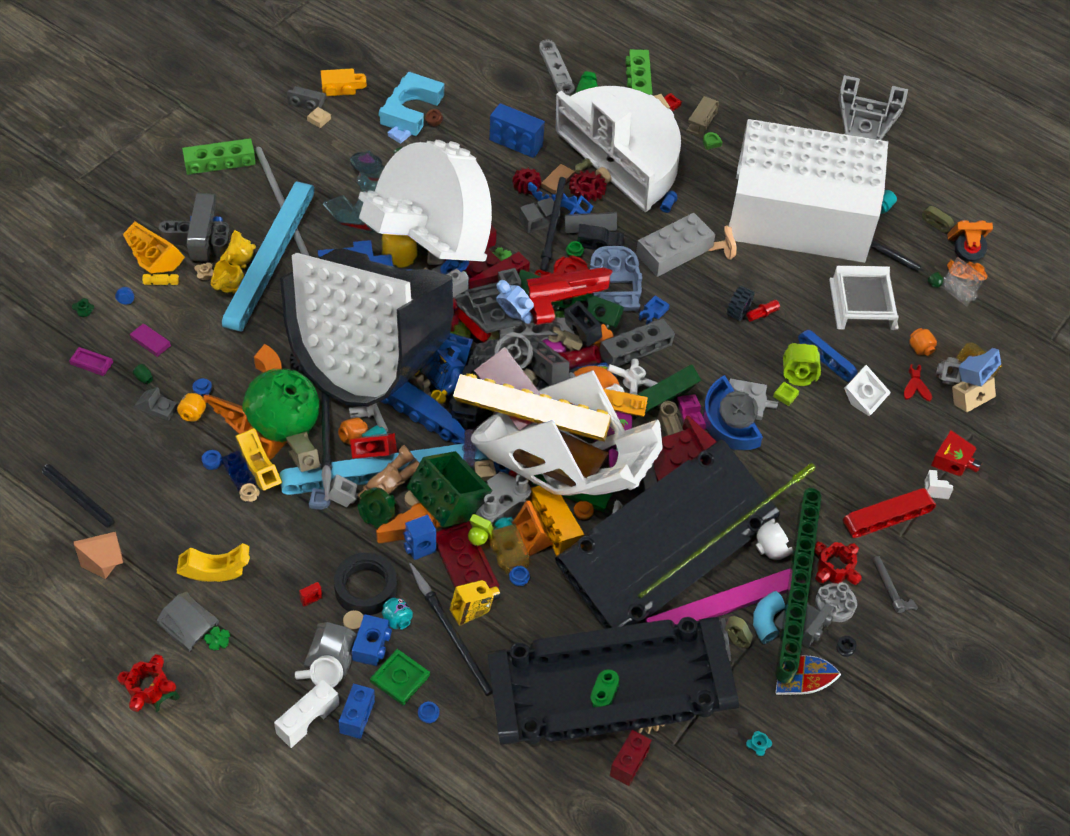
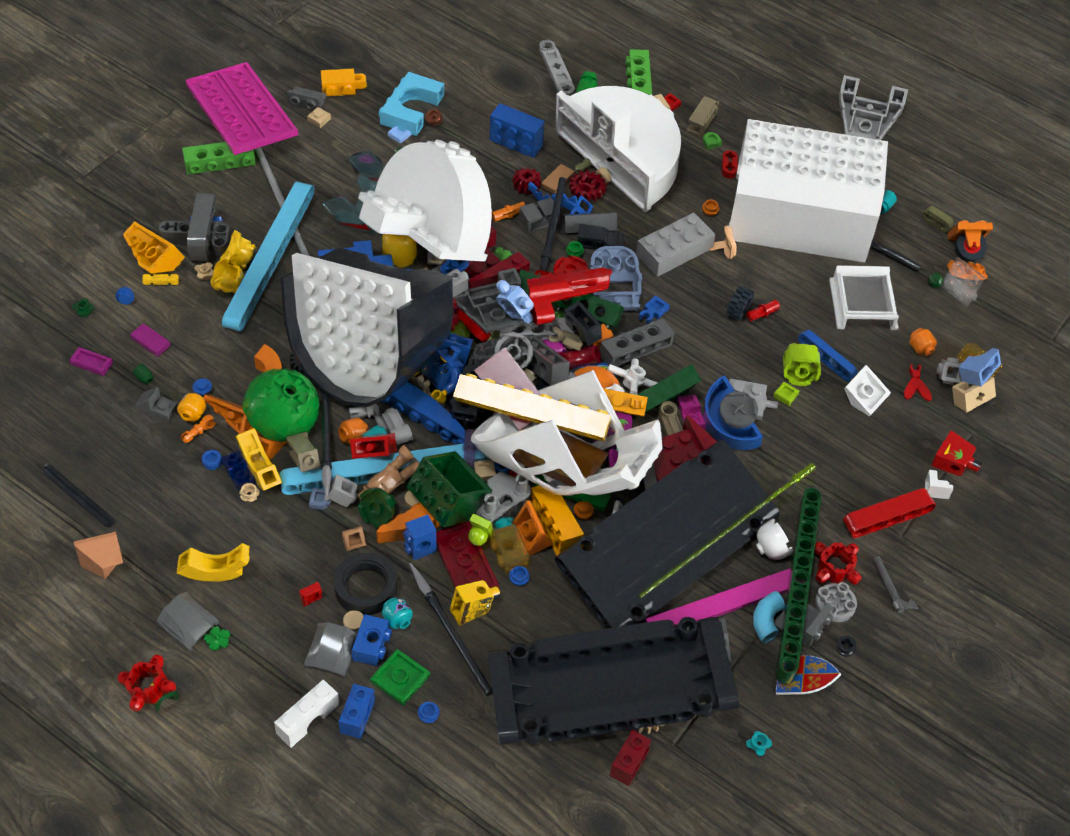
(206, 423): none -> orange piece
(241, 108): none -> dark pink plate
(323, 668): white piece -> none
(353, 538): none -> medium nougat slope
(396, 425): none -> light grey piece
(506, 212): none -> orange pin
(606, 688): green plate -> none
(670, 199): blue pin -> none
(710, 207): none -> orange plate
(733, 164): none -> red beam
(738, 632): olive beam -> none

